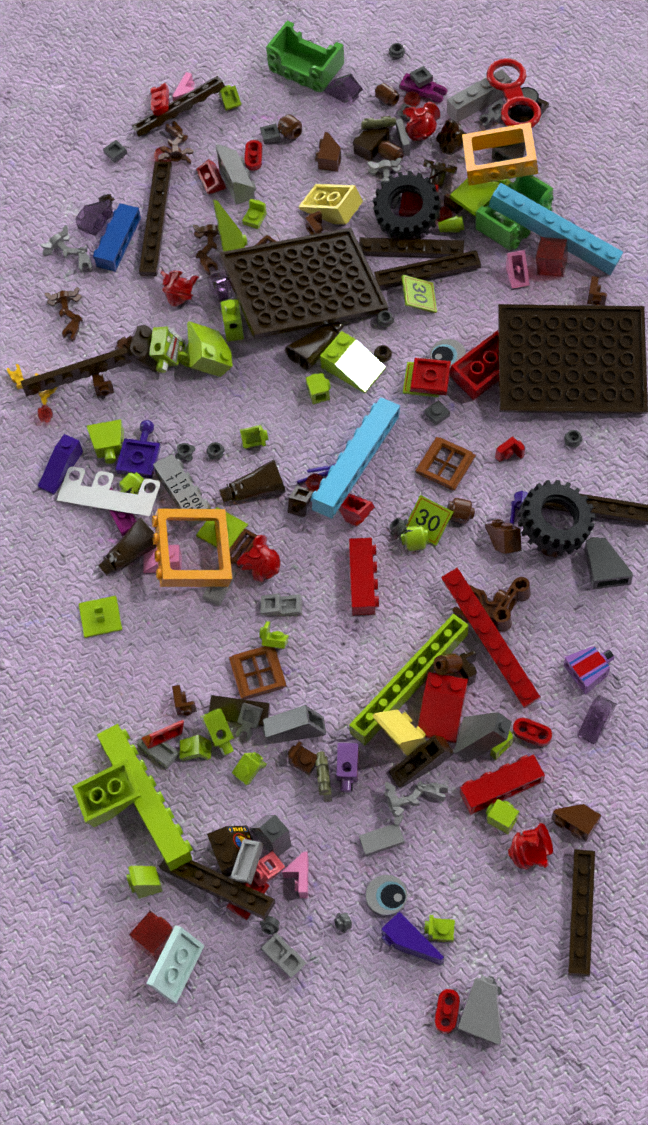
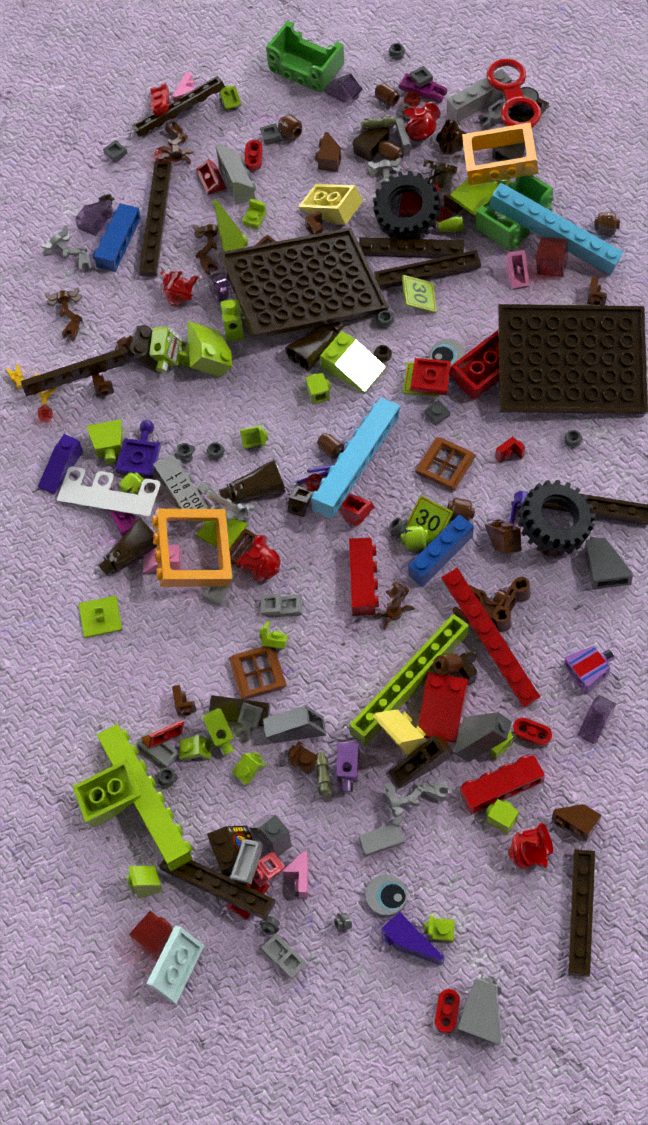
(162, 777): none -> dark grey plate
(239, 511): none -> light grey piece
(330, 445): none -> reddish brown brick
(394, 608): none -> reddish brown piece
(440, 550): none -> blue brick
(606, 223): none -> reddish brown head

